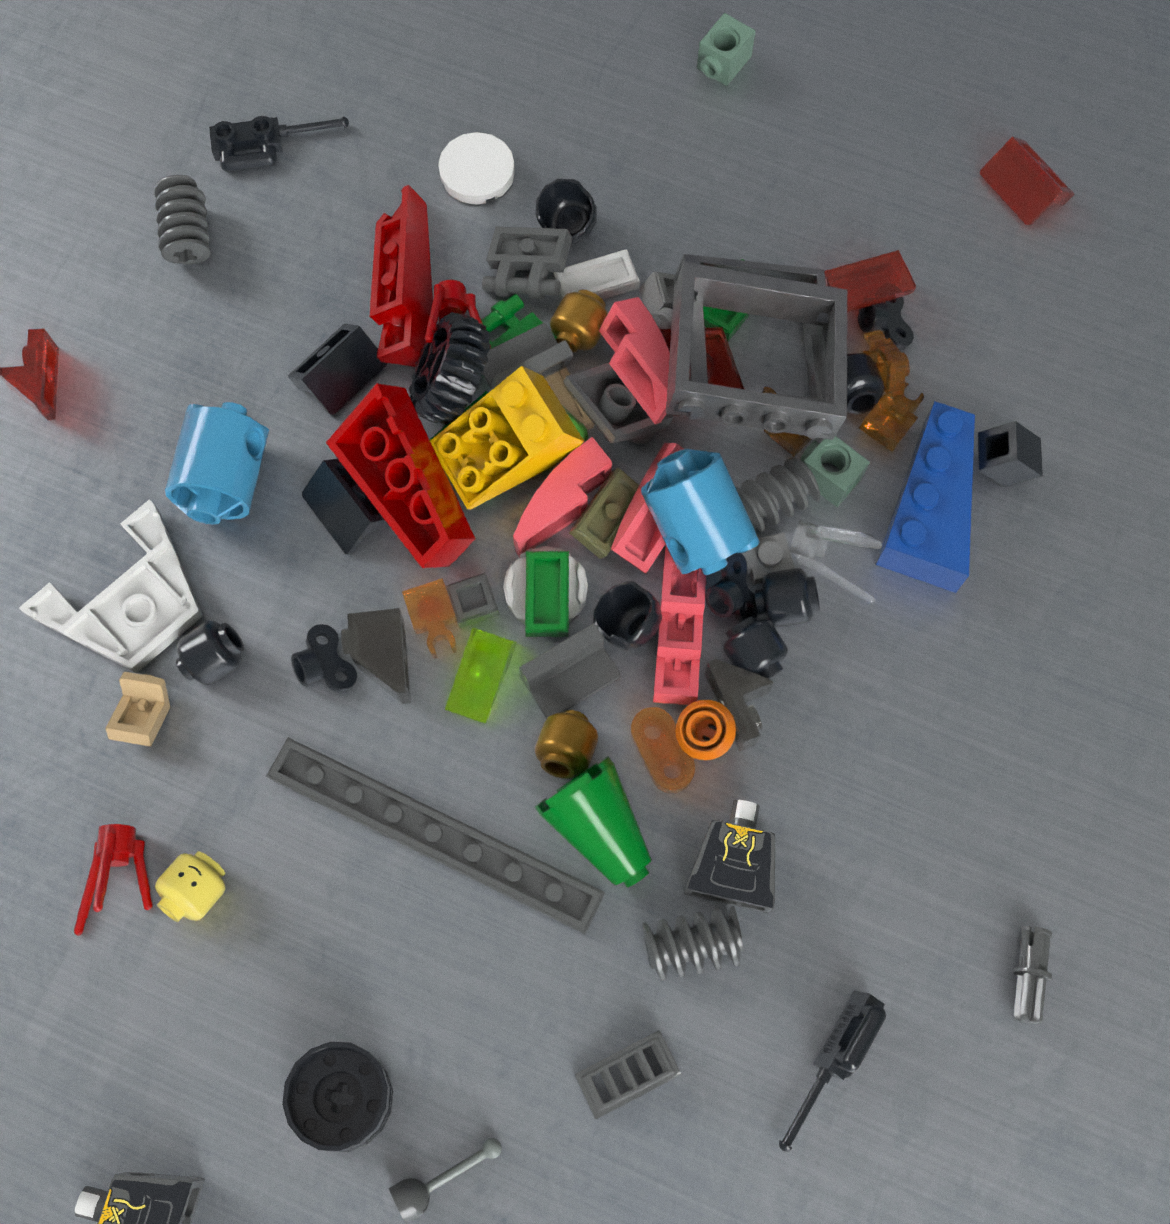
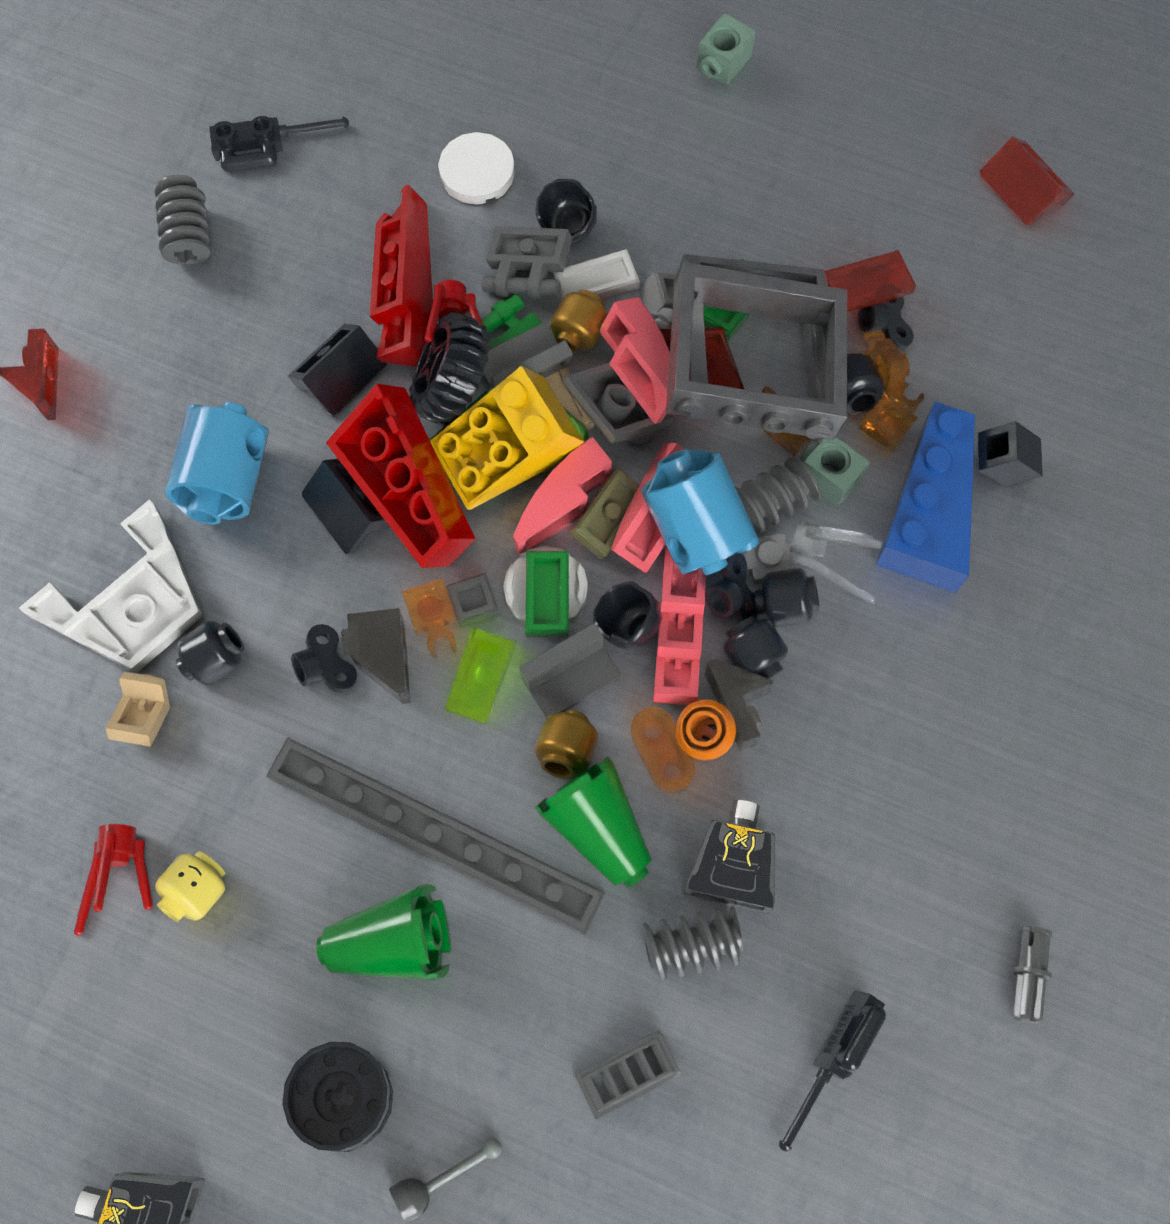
(390, 939): none -> green cone

